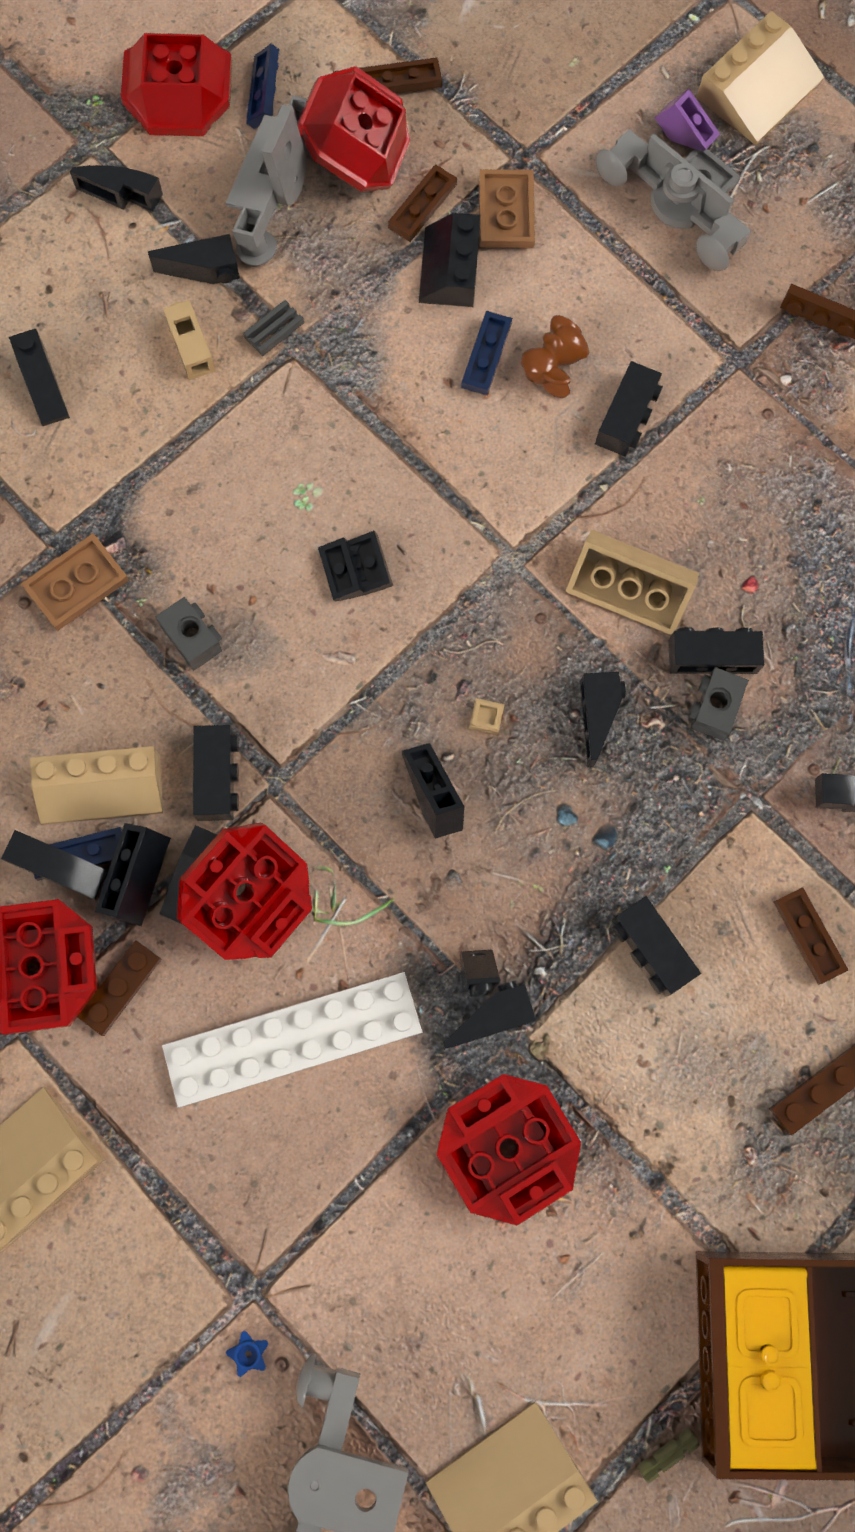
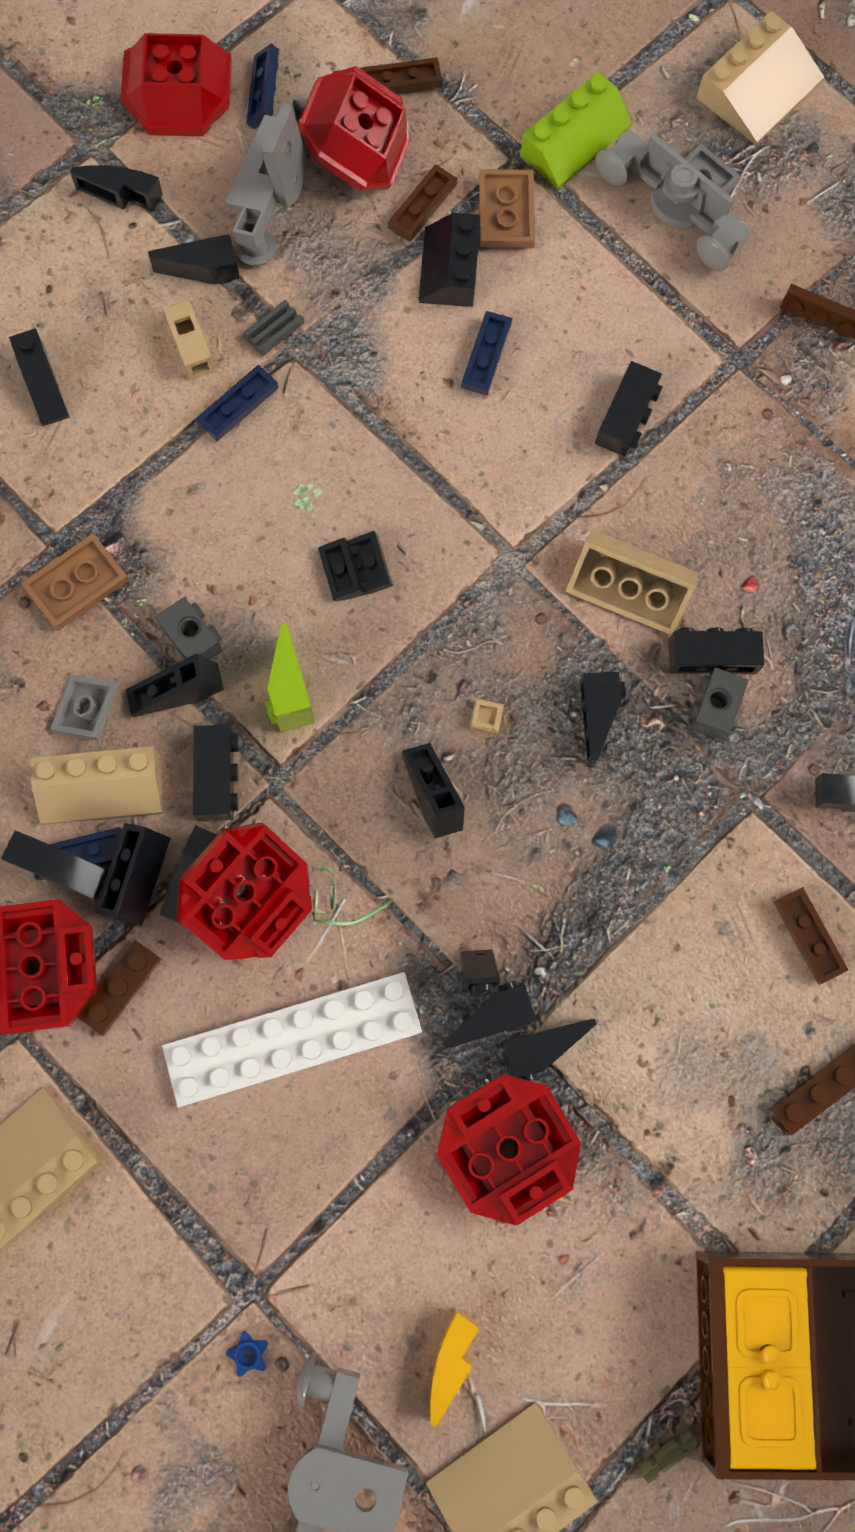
(84, 707): none -> light grey slope
(176, 686): none -> black slope
(237, 403): none -> dark blue plate
(288, 698): none -> lime slope
(450, 1364): none -> yellow slope
(539, 1050): none -> black slope
(561, 347): dark orange animal -> none
(576, 130): none -> lime slope
(655, 947): black brick -> none
(687, 122): medium lavender slope -> none

